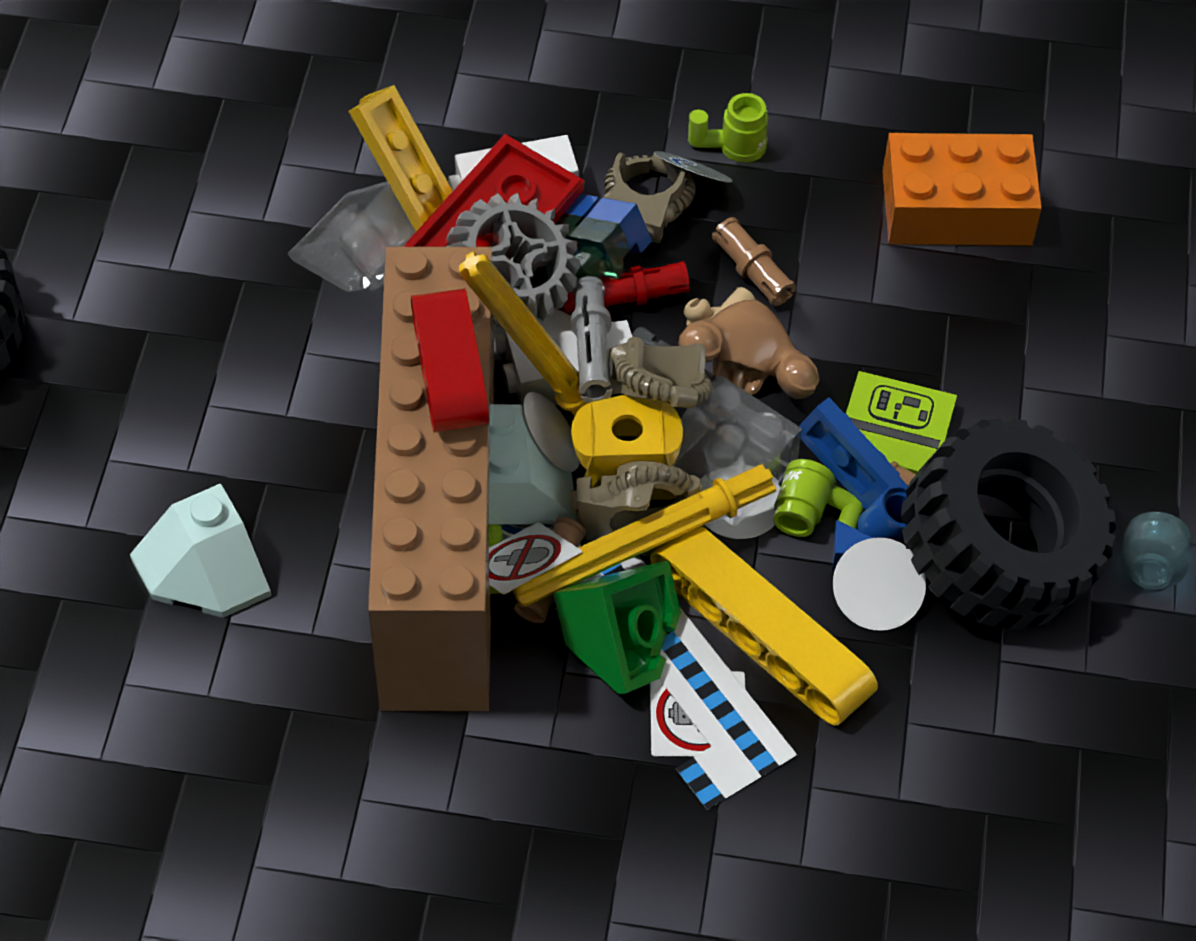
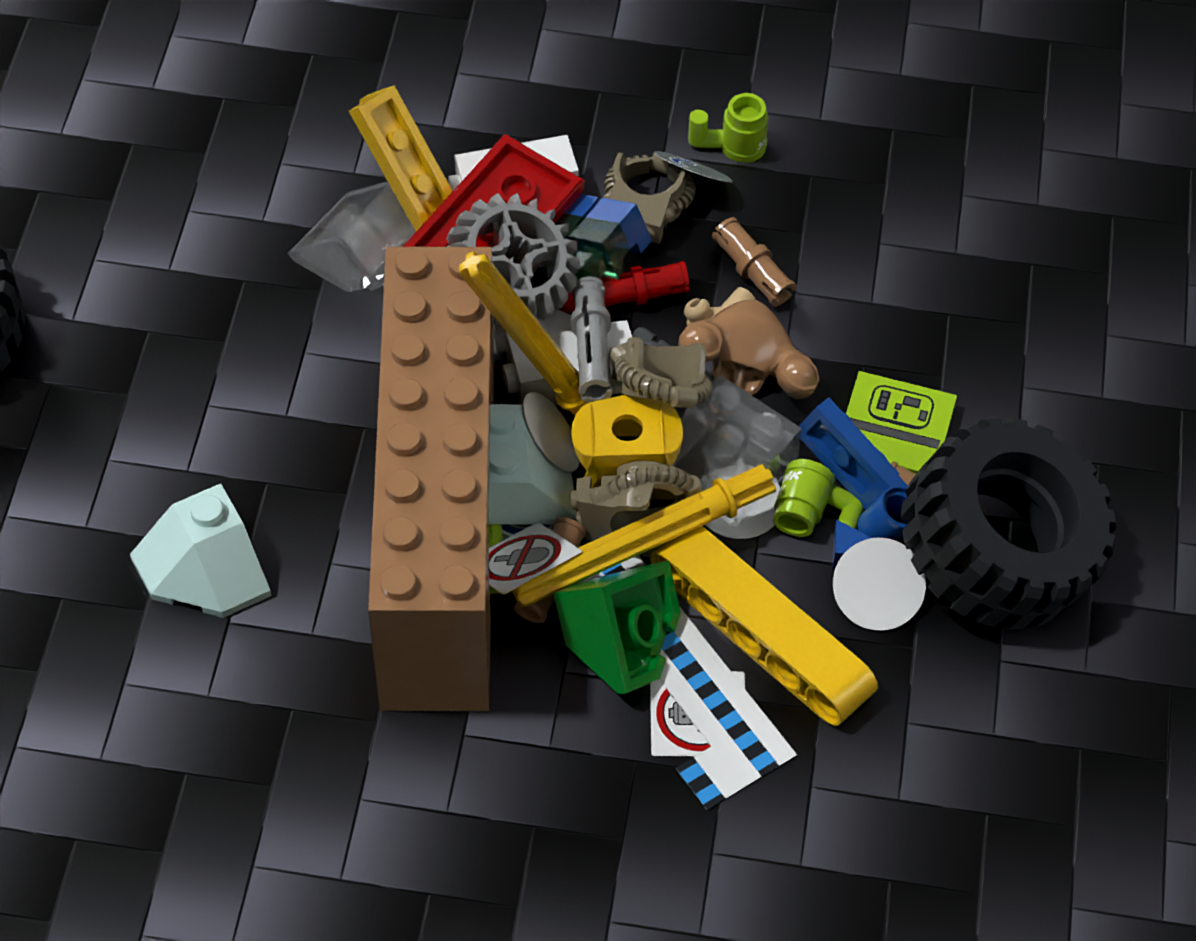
(449, 360): red beam -> none
(961, 189): orange brick -> none
(1156, 550): clear light blue head -> none

